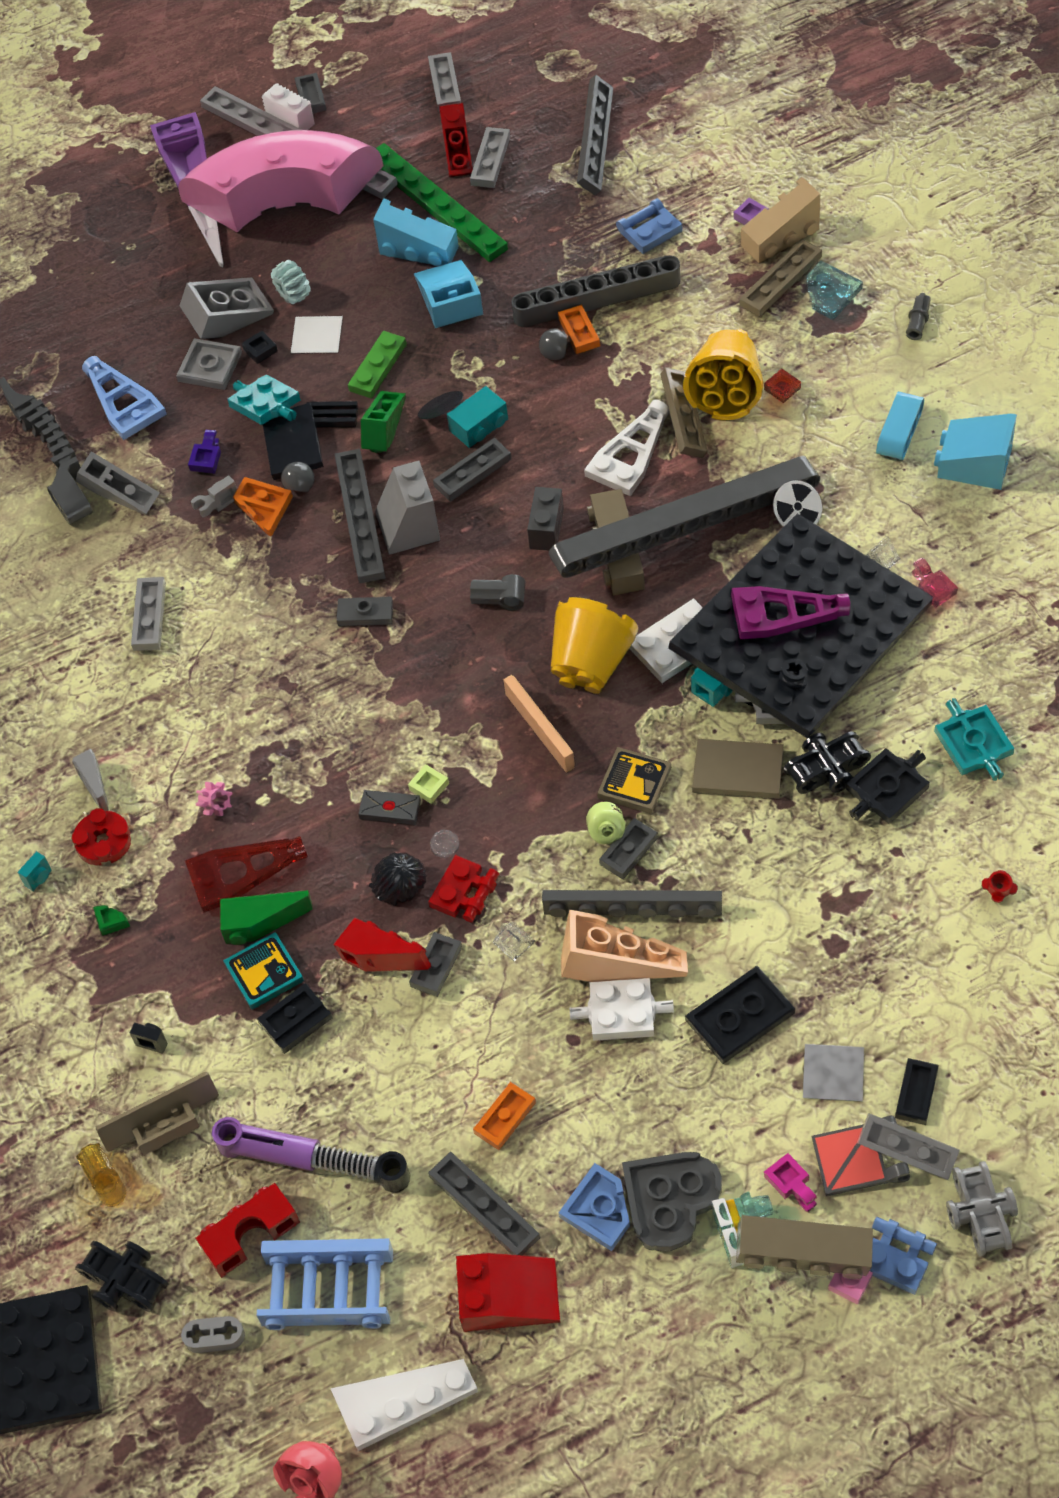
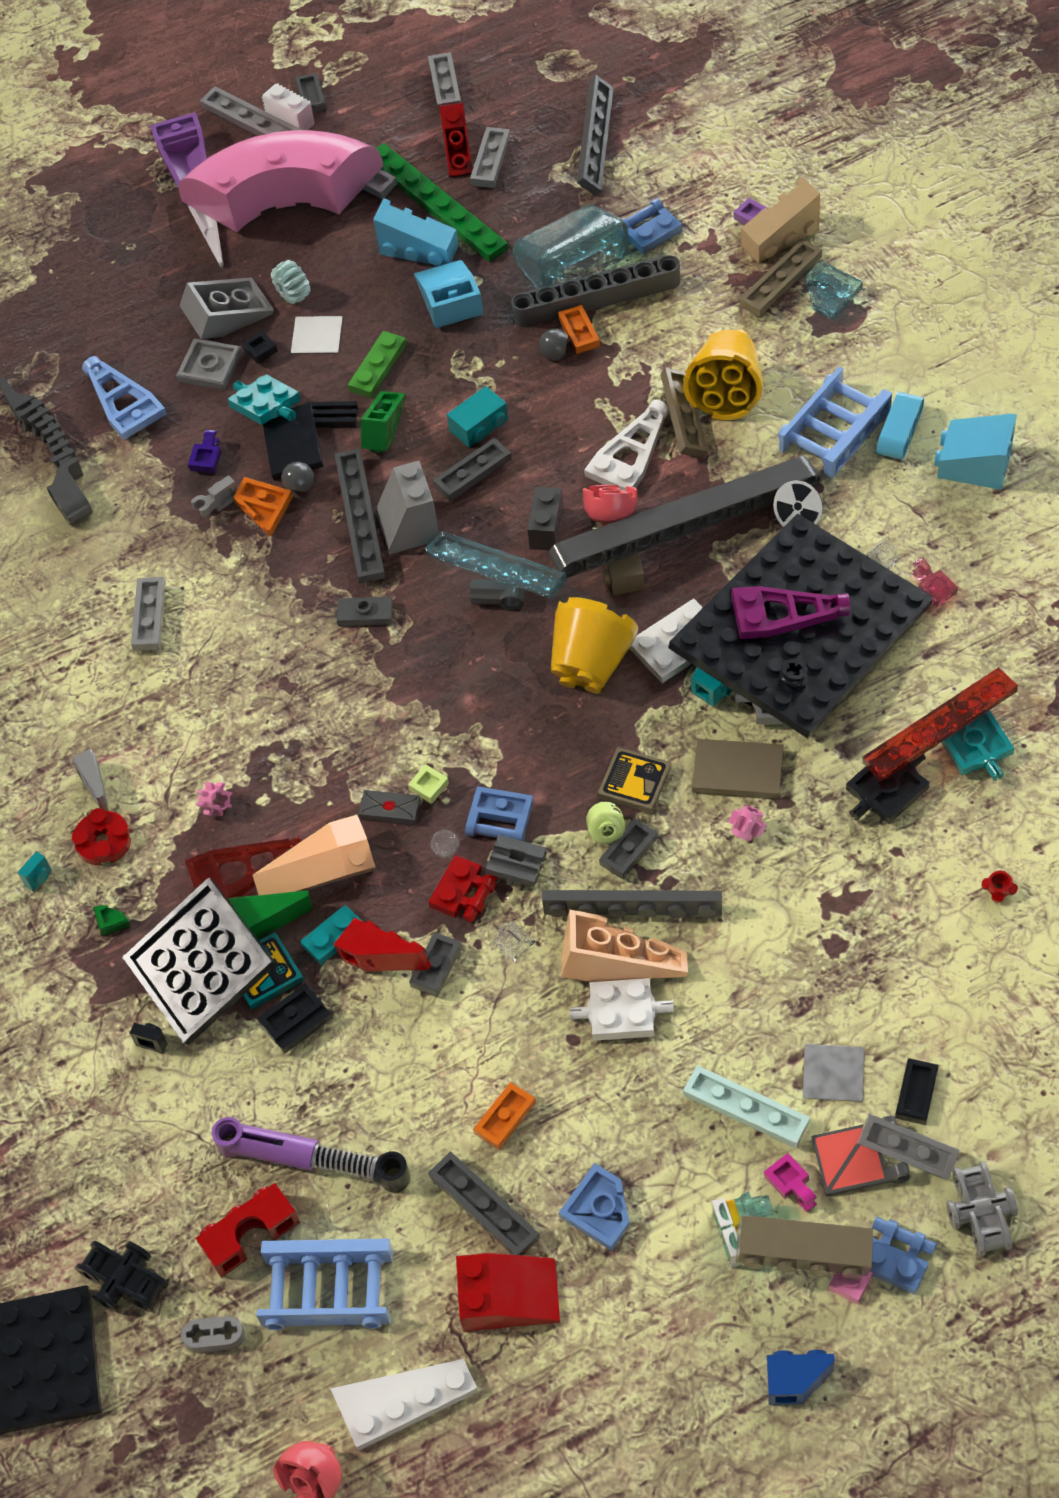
(101, 1174): clear yellow piece -> none
(115, 484): light grey slope -> none
(159, 1118): dark tan bracket -> none
(199, 961): none -> plate
(321, 940): none -> teal plate
(325, 857): none -> light nougat wedge
(397, 878): black hair -> none
(440, 405): black sticker -> none
(497, 564): none -> clear light blue plate
(502, 807): none -> medium blue plate
(516, 860): none -> dark grey piece
(539, 723): light nougat tile -> none
(568, 240): none -> clear light blue windscreen
(608, 503): none -> coral cylinder
(668, 1195): dark grey plate -> none
(740, 1014): black tile -> none
(746, 1106): none -> light aqua plate
(747, 823): none -> bright pink gear
(782, 385): clear red plate -> none
(796, 1376): none -> blue slope
(827, 762): black axle -> none
(848, 440): none -> light blue fence
(918, 317): dark grey axle -> none
(939, 724): none -> clear red plate

